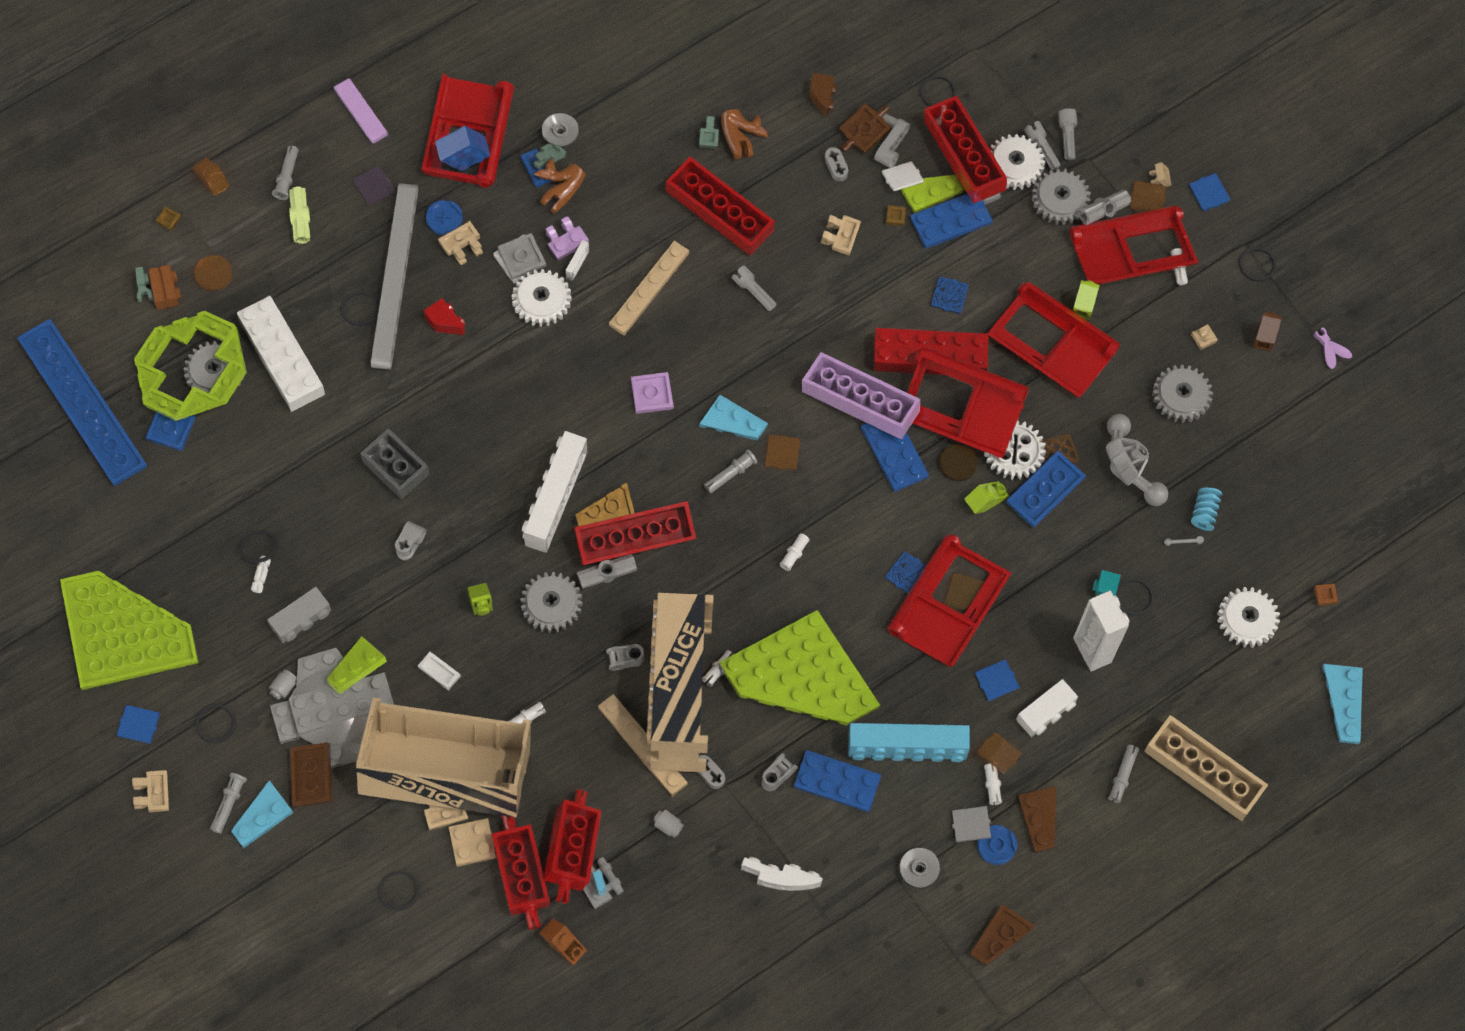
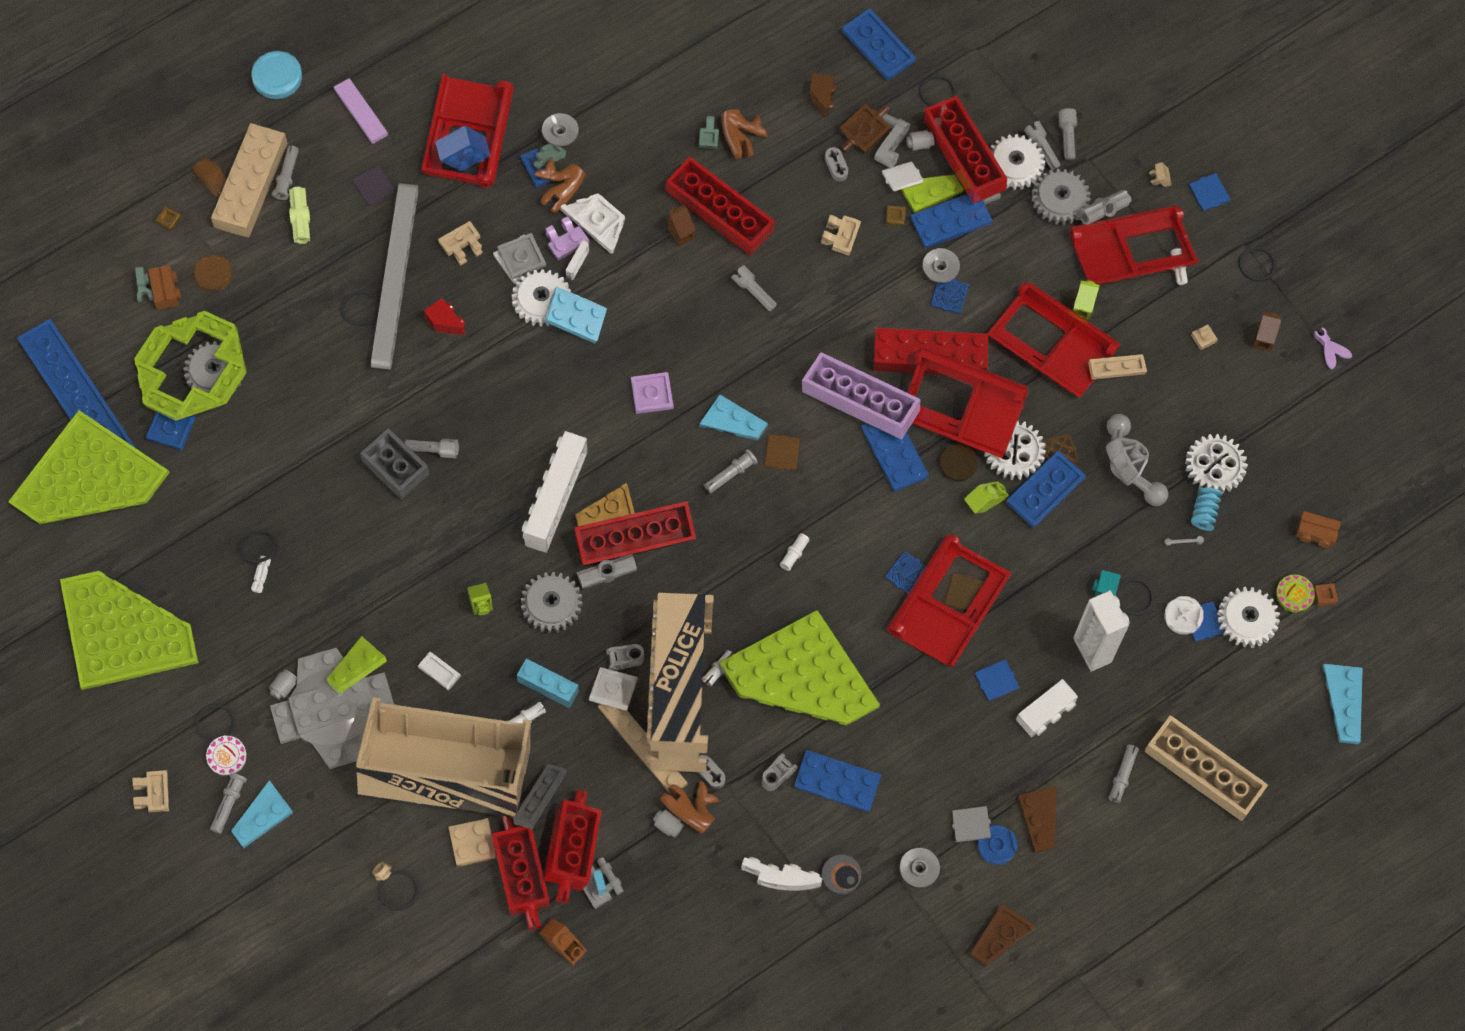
(87, 474): none -> lime plate
(138, 724): blue piece -> none
(226, 755): none -> white tile
(249, 180): none -> tan brick
(276, 75): none -> medium azure piece
(281, 353): white brick -> none
(299, 615): light grey brick -> none
(311, 774): reddish brown plate -> none
(381, 871): none -> tan plate
(410, 537): light grey piece -> none
(443, 816): tan plate -> none
(444, 217): blue tile -> none
(445, 448): none -> light grey piece
(539, 796): none -> dark grey plate
(547, 683): none -> medium azure brick
(575, 314): none -> medium azure plate
(597, 219): none -> white wing
(613, 688): none -> white tile
(649, 288): tan plate -> none
(681, 225): none -> reddish brown slope
(698, 817): none -> dark orange piece
(841, 874): none -> tile
(878, 44): none -> blue plate
(908, 741): medium azure brick -> none
(920, 140): none -> light grey brick
(941, 258): none -> light grey dish
(993, 784): white pin -> none
(999, 752): clear orange piece -> none
(1117, 366): none -> tan plate
(1147, 196): clear orange piece -> none
(1169, 397): light grey gear -> none
(1183, 615): none -> white tile
(1204, 451): none -> white gear
(1209, 625): none -> blue piece
(1295, 593): none -> lime tile
(1317, 529): none -> dark orange brick

